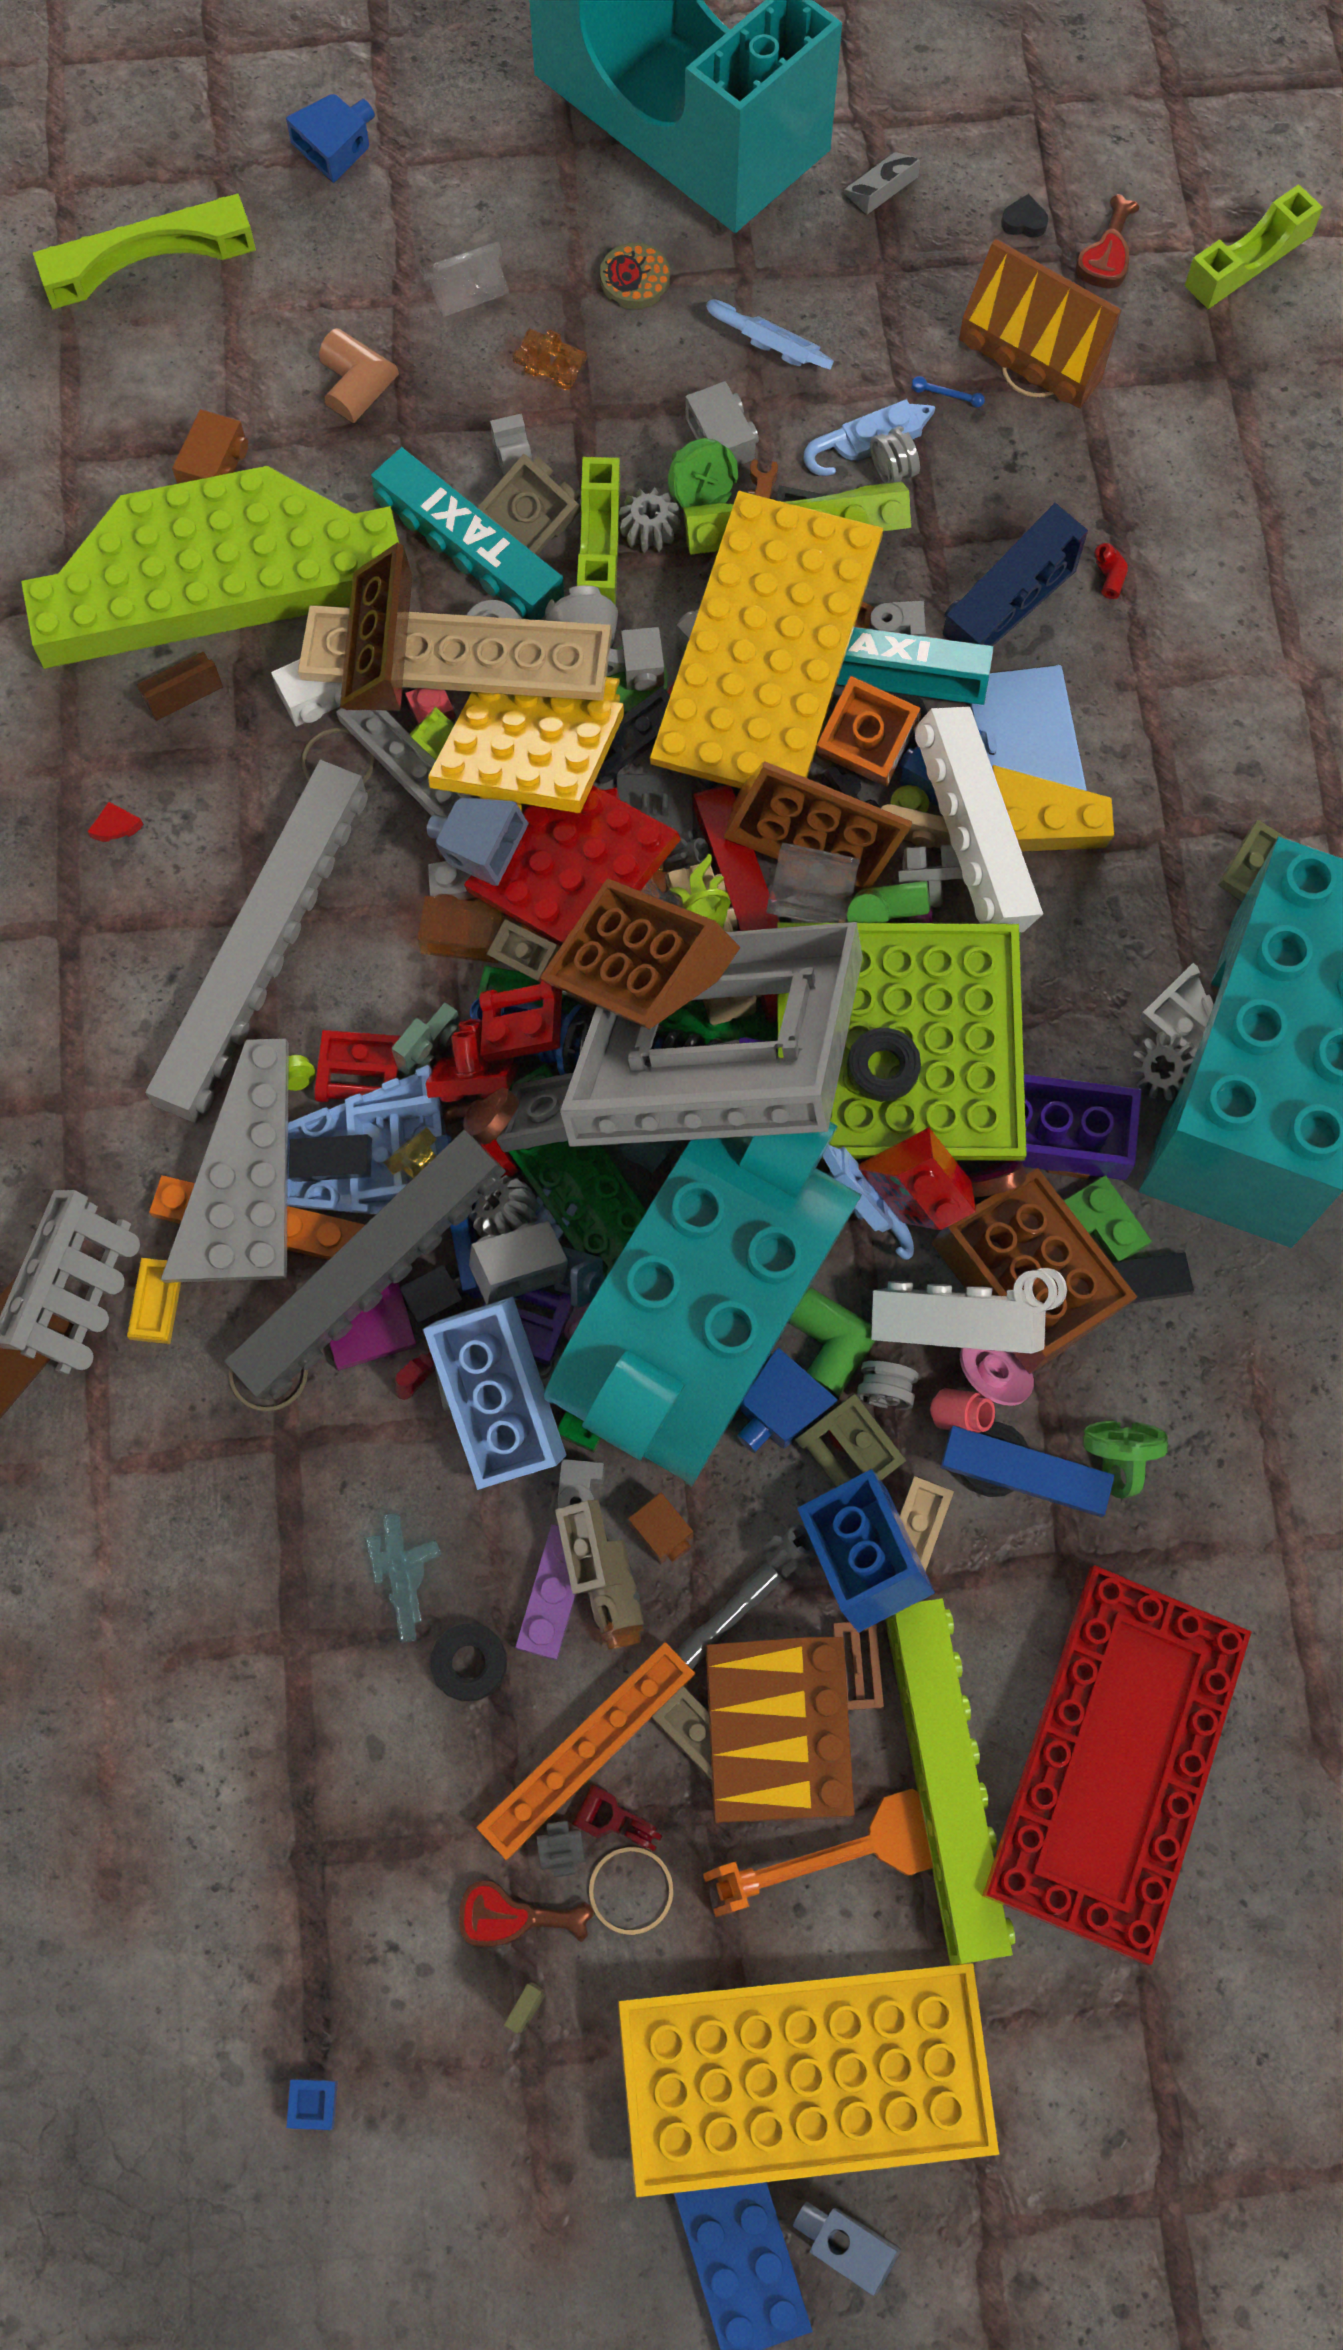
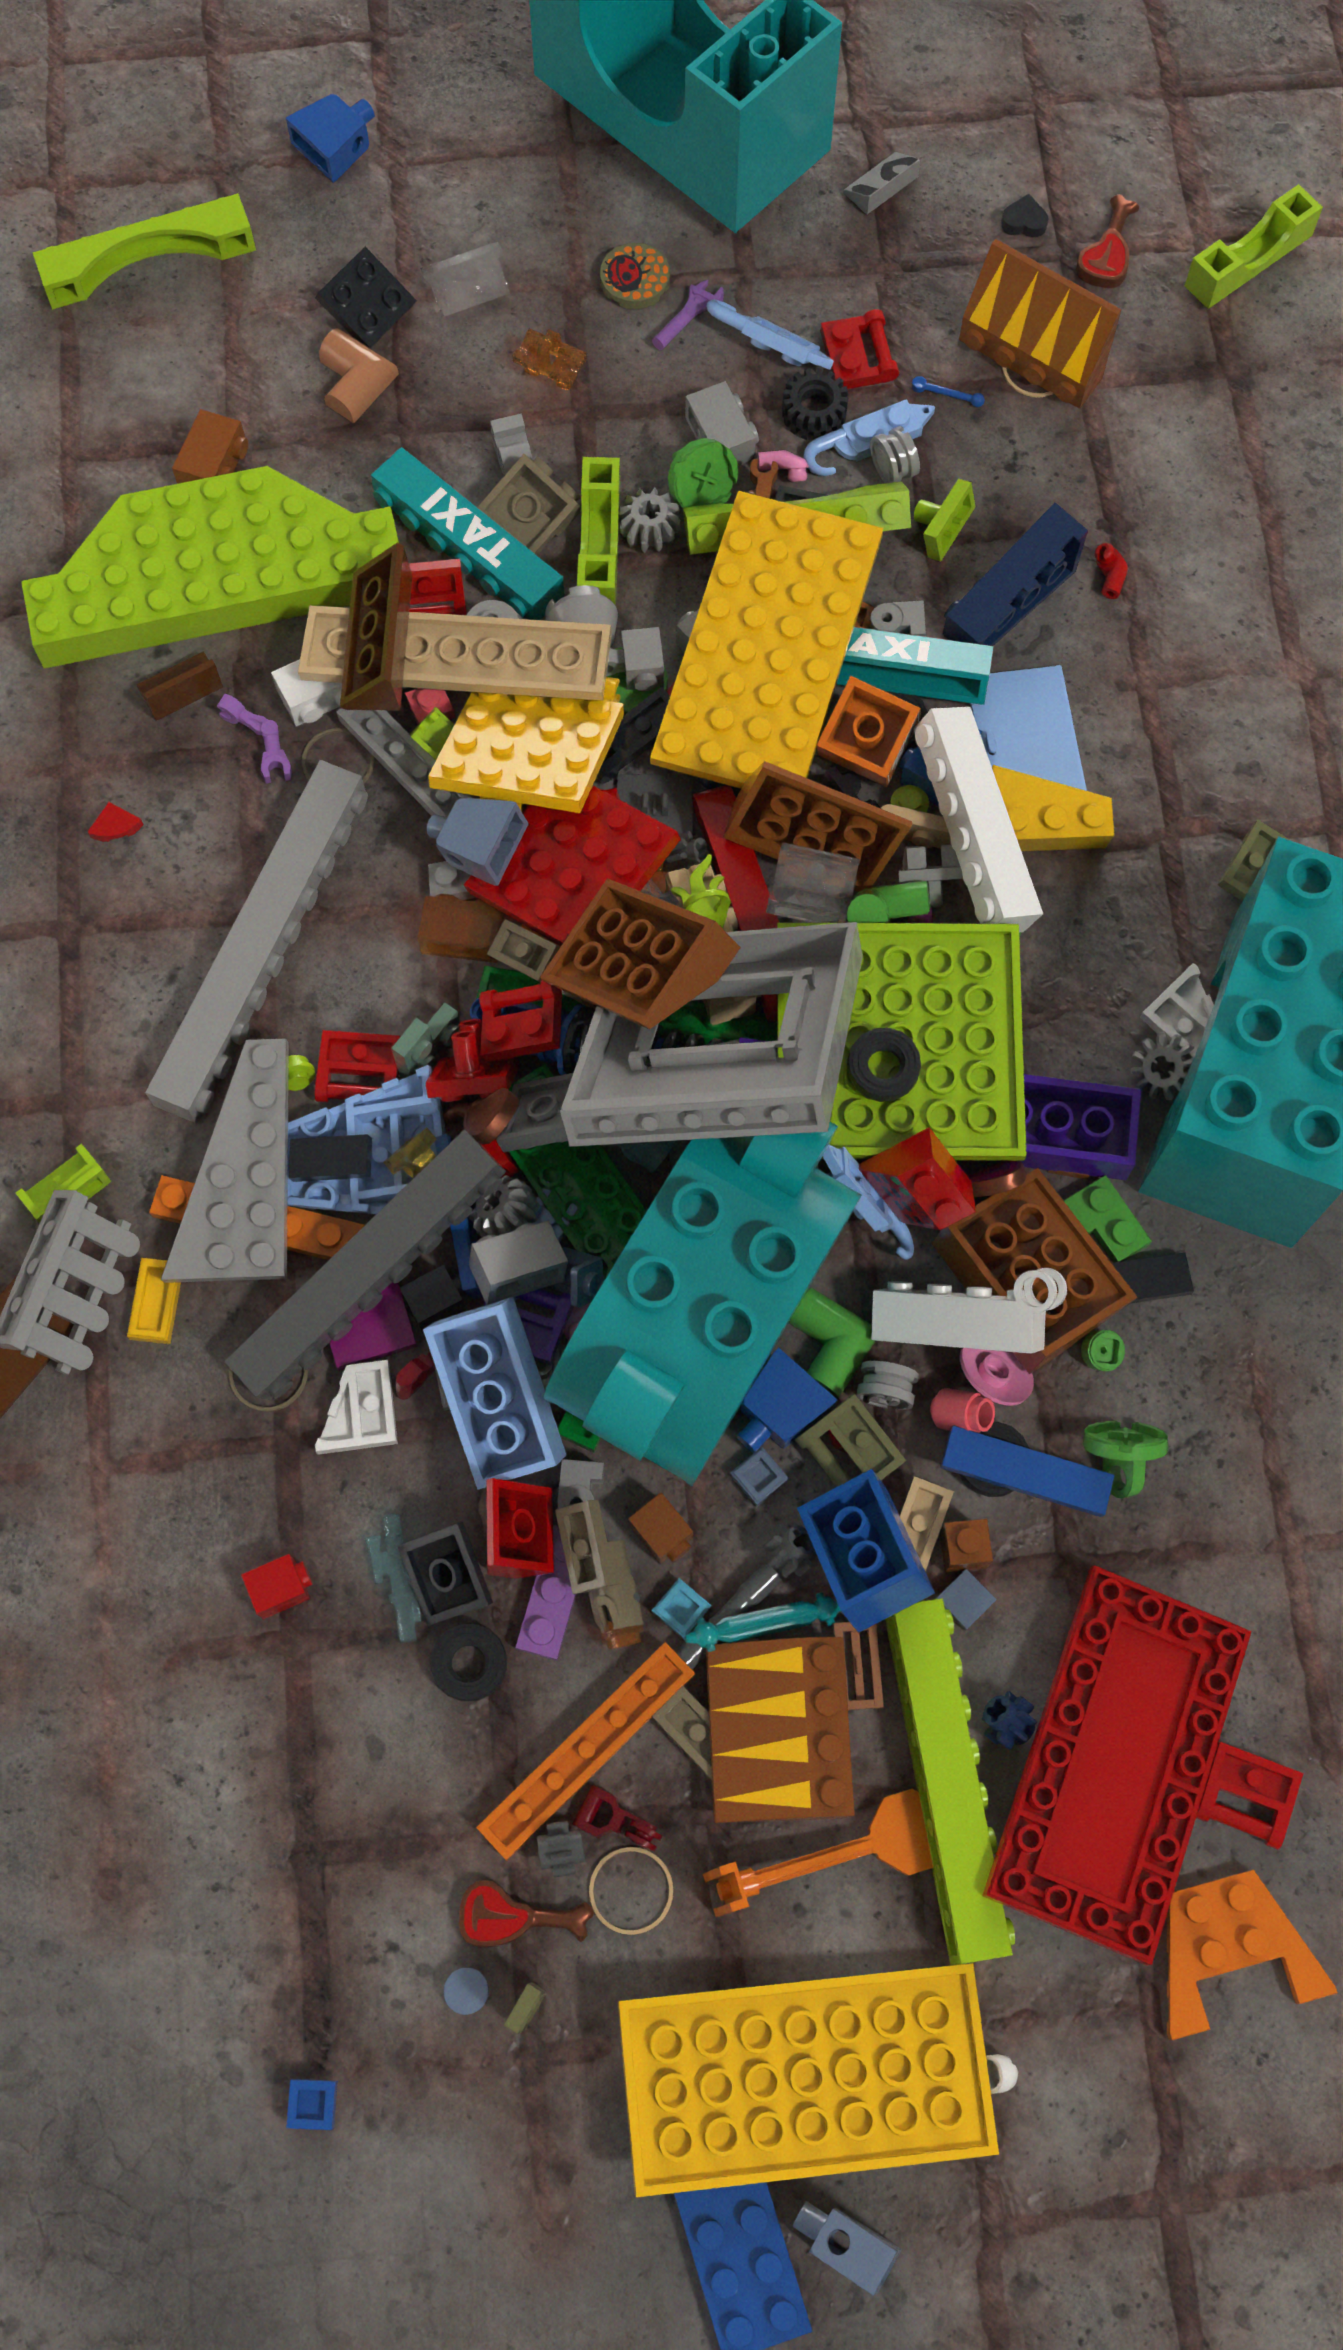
(77, 1174): none -> lime hinge
(274, 757): none -> medium lavender piece
(277, 1585): none -> red brick
(361, 1411): none -> white wing
(365, 298): none -> black plate
(438, 583): none -> red plate
(445, 1573): none -> black slope
(466, 1991): none -> sand blue tile
(519, 1529): none -> red slope
(681, 1608): none -> medium azure tile
(695, 305): none -> medium lavender piece
(759, 1476): none -> sand blue tile
(764, 1622): none -> teal wheel
(786, 460): none -> bright pink arm
(819, 387): none -> black tyre
(845, 346): none -> red plate
(946, 519): none -> lime tile
(966, 1545): none -> dark orange brick
(966, 1599): none -> sand blue tile
(1001, 2069): none -> white hinge
(1009, 1720): none -> dark blue gear
(1103, 1350): none -> bright green tile
(1225, 1929): none -> orange wing
(1256, 1782): none -> red plate

